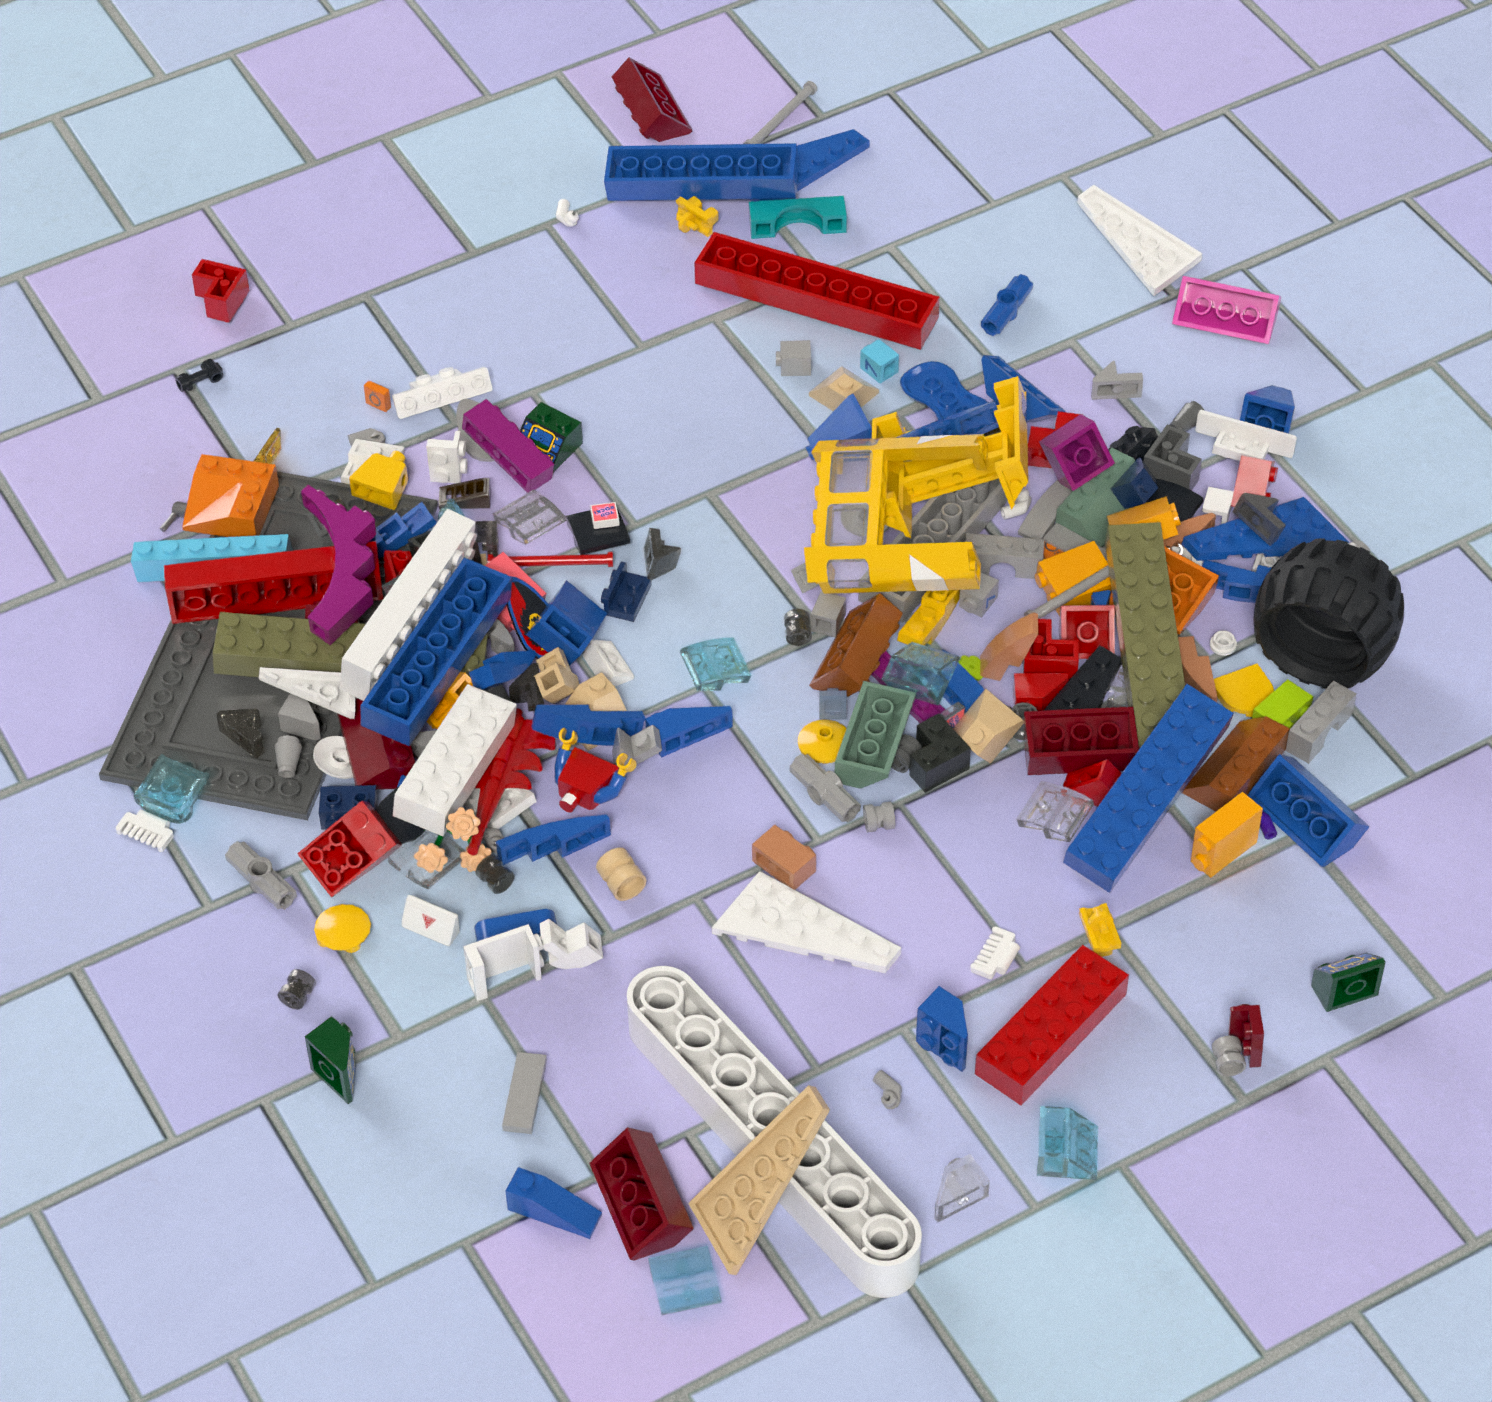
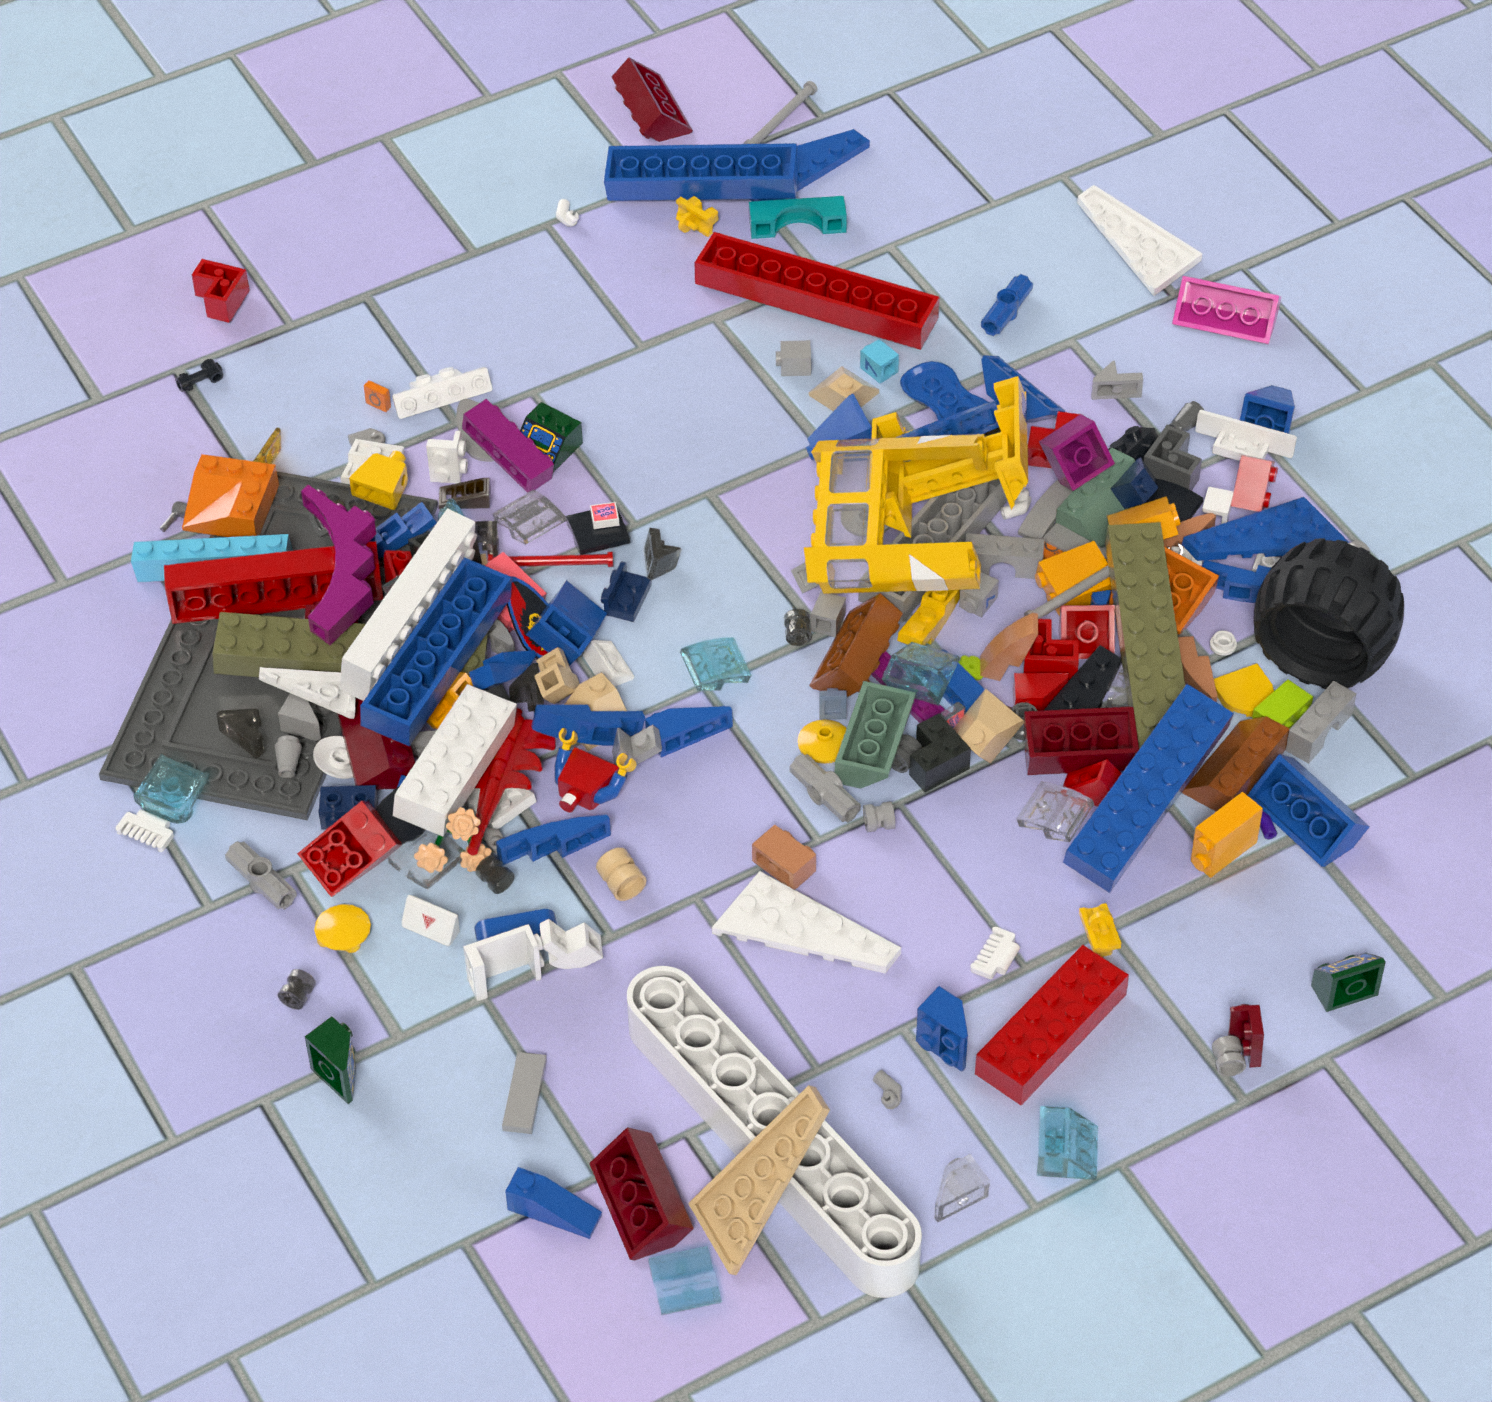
(1258, 515): flat silver slope -> none

